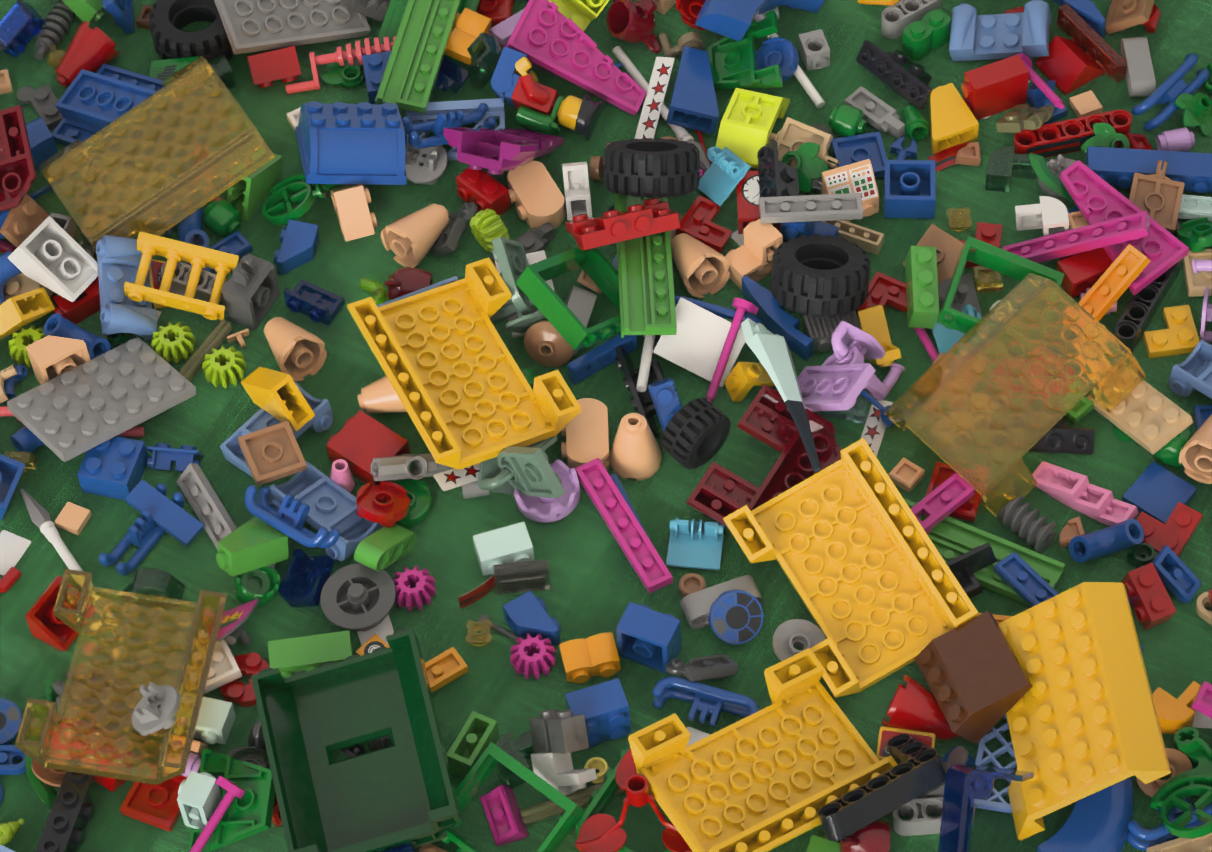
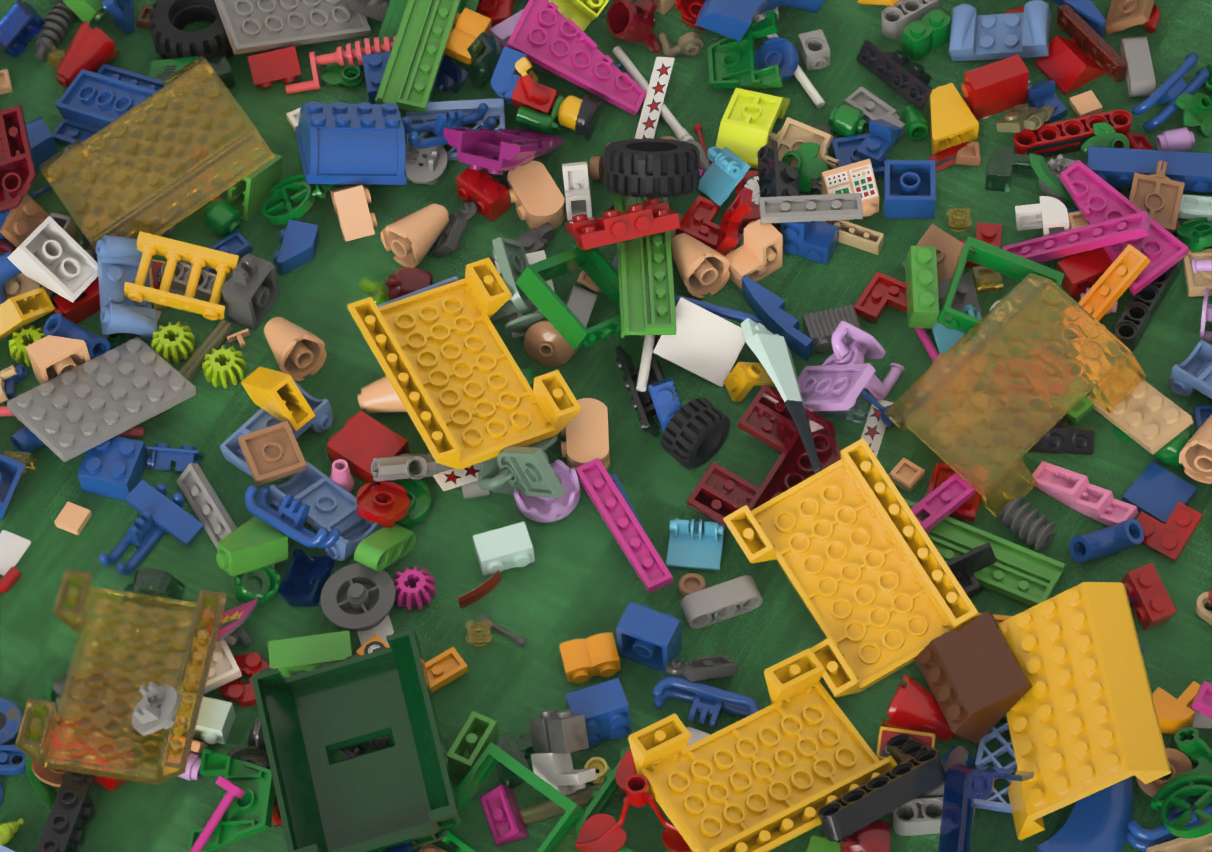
(42, 519): piece -> none
(43, 103): dark grey hinge -> none
(45, 624): red slope -> none
(154, 803): red plate -> none
(191, 230): blue cylinder -> none
(198, 799): light aqua brick -> none
(313, 302): clear blue bracket -> none
(486, 227): lime gear -> none
(522, 576): clear smoke plate -> none
(530, 616): blue slope -> none
(532, 656): dark pink gear -> none
(599, 357): blue tile -> none
(635, 449): light nougat cone -> none
(694, 95): blue slope -> none
(732, 221): none -> red plate
(736, 617): tile -> none
(741, 307): dark pink piece -> none
(795, 633): light grey dish -> none
(820, 275): black tyre -> none
(873, 322): yellow bracket -> none
(879, 141): none -> blue slope
(910, 152): blue bar -> none
(1024, 580): blue tile -> none
(1037, 80): dark pink piece -> none
(1069, 531): nougat tile -> none
(1142, 549): dark green plate -> none
(1176, 575): blue slope -> none
(1179, 336): yellow plate -> none

